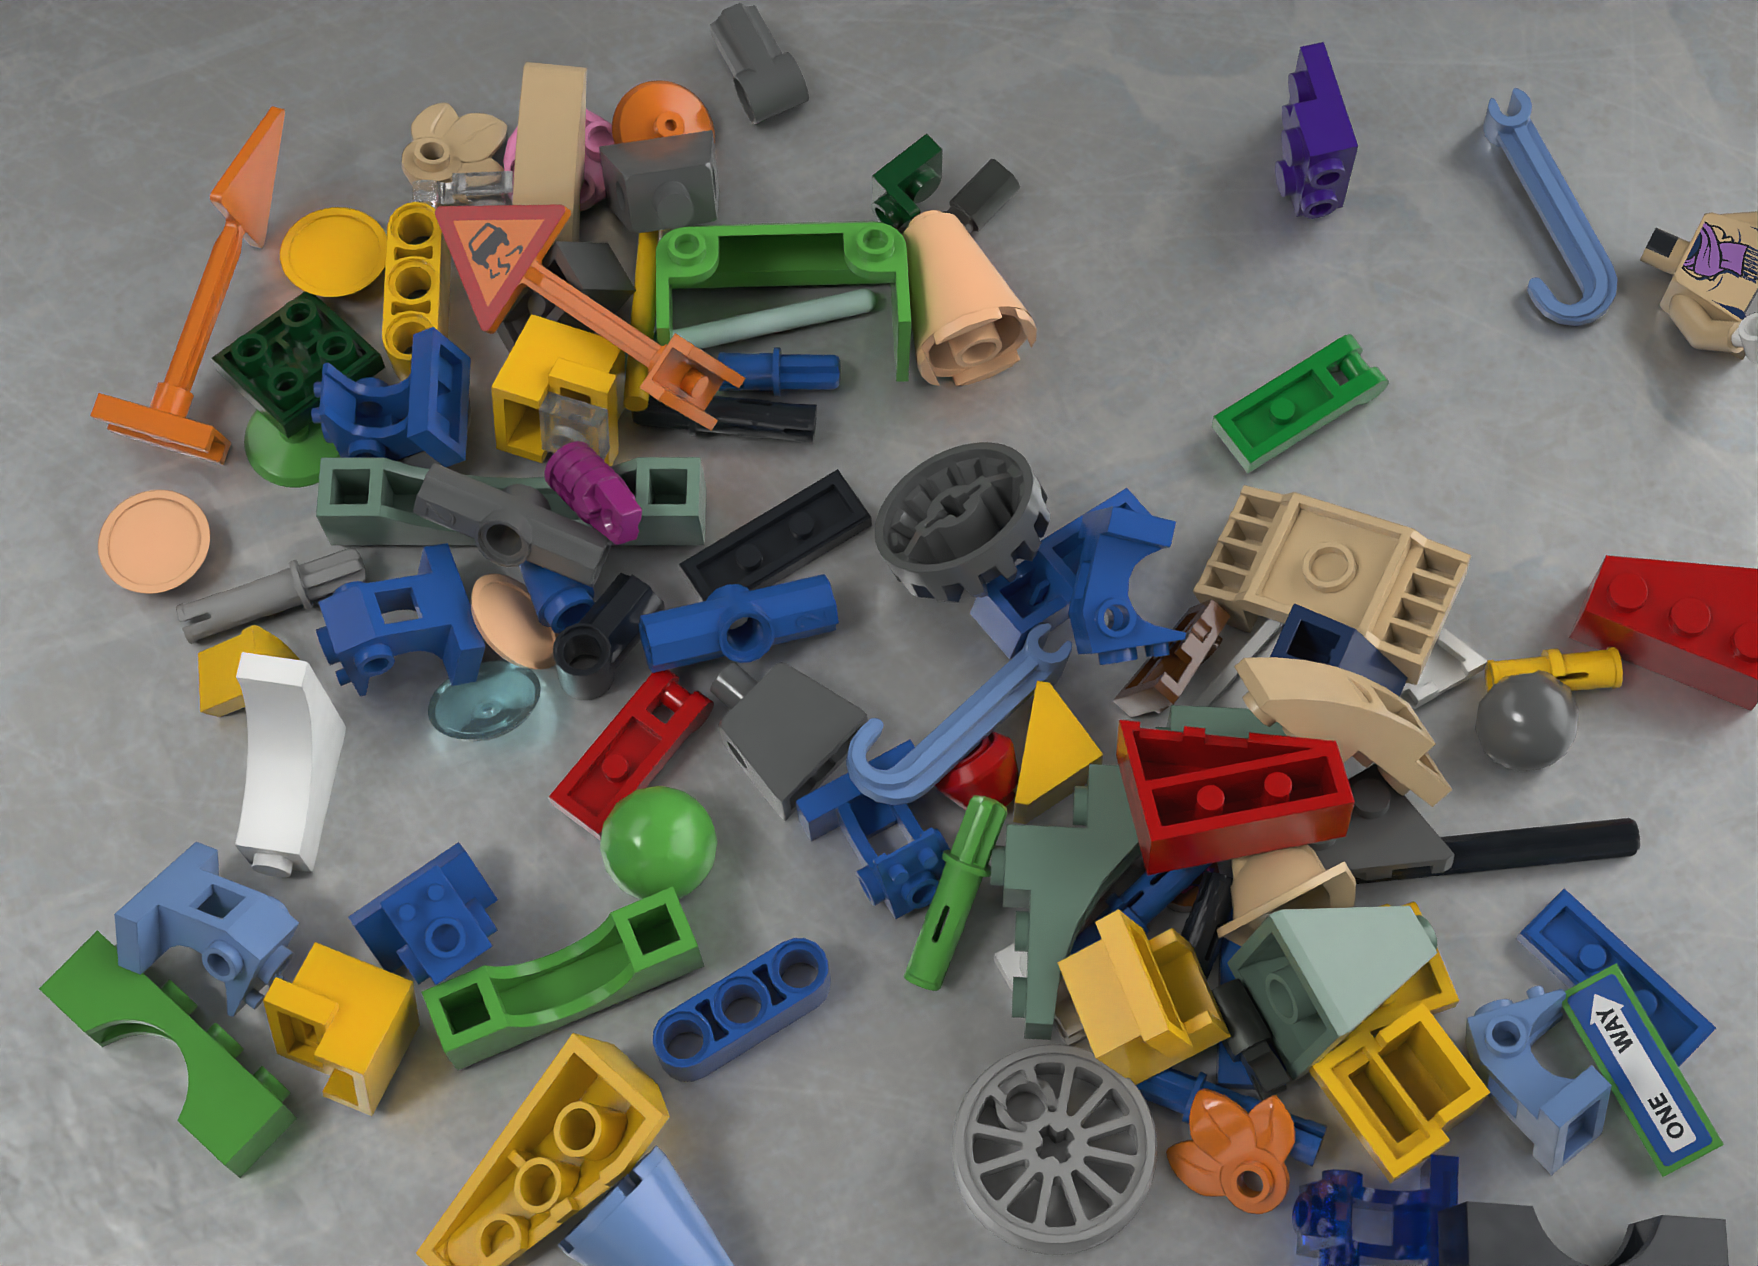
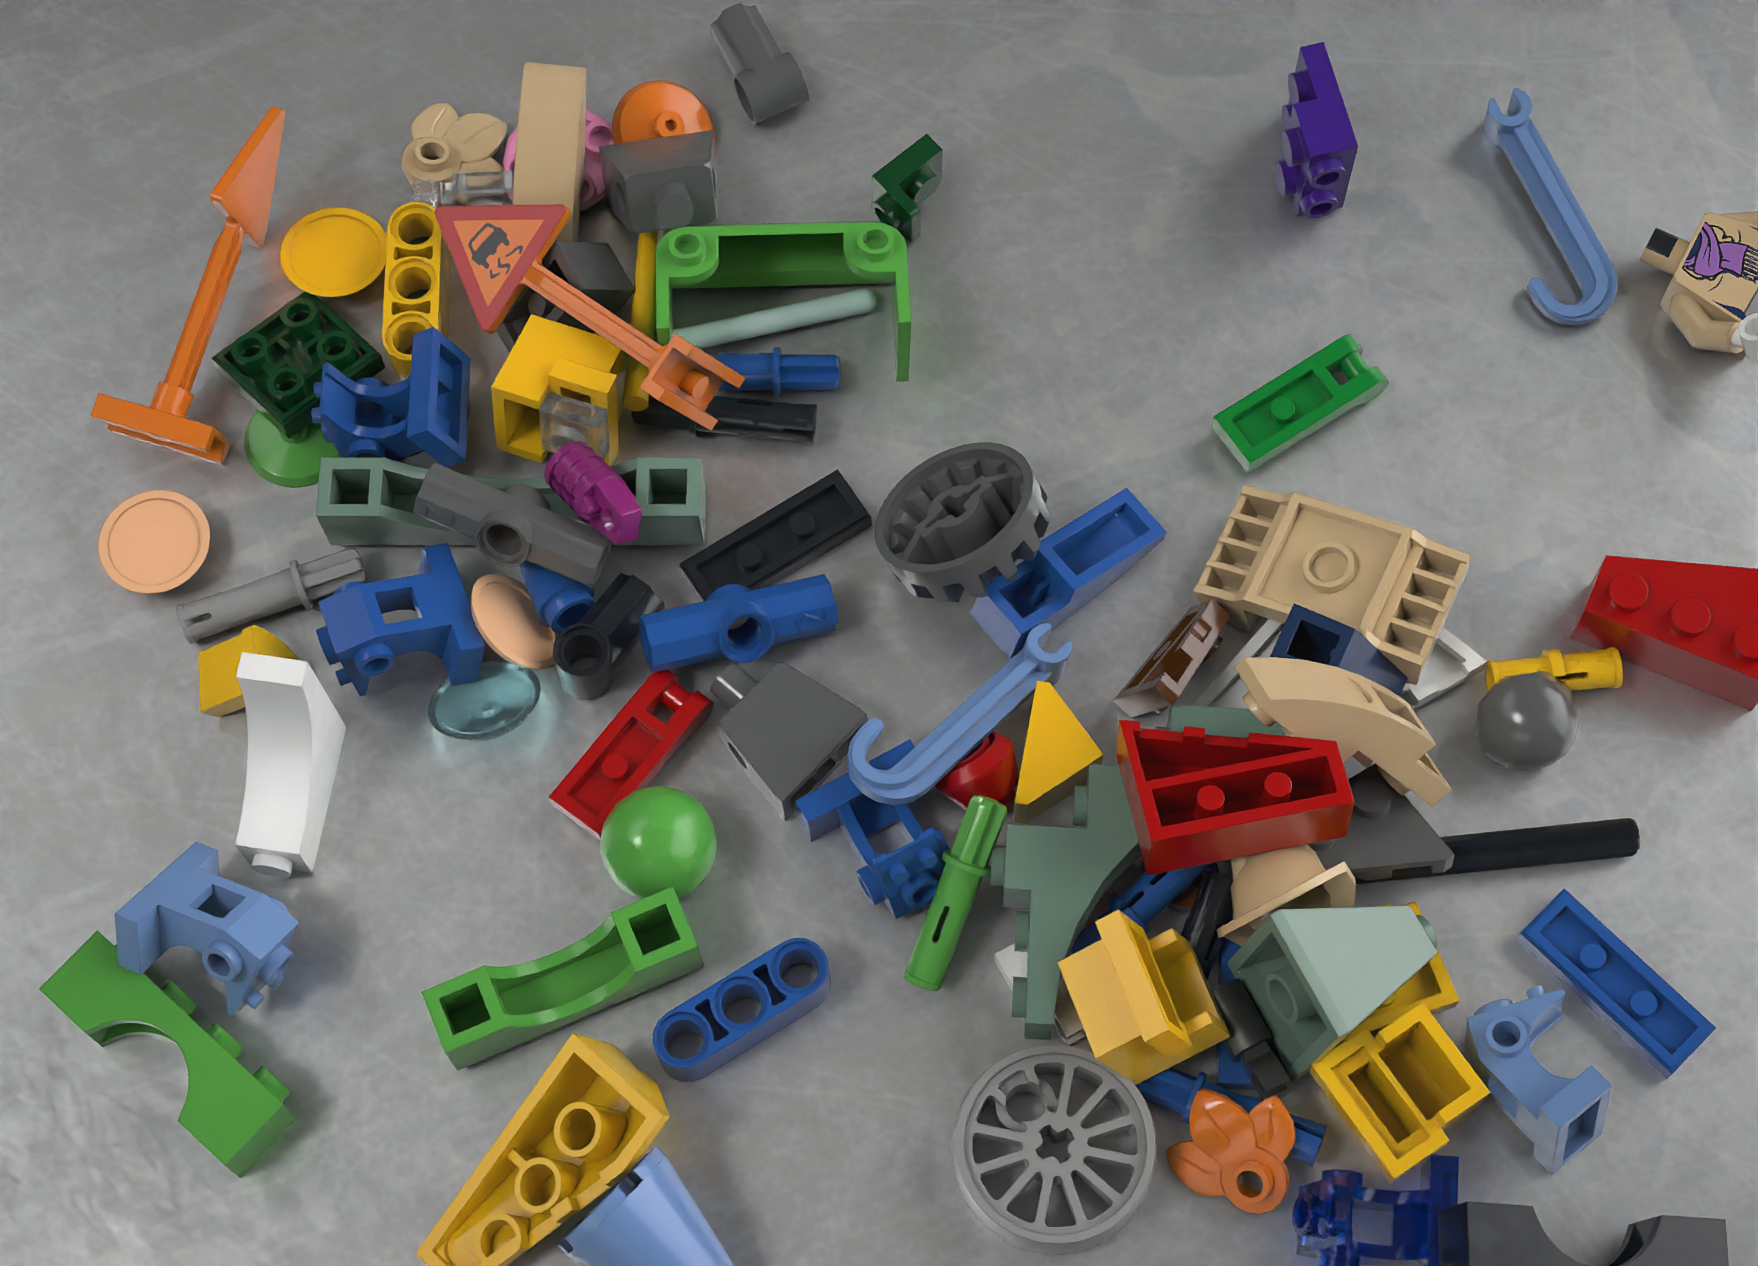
(344, 1023): yellow plate -> none
(430, 918): blue tile -> none
(959, 304): light nougat cone -> none
(983, 196): pearl dark grey bar -> none
(1111, 548): blue tile -> none
(1640, 1070): tile -> none

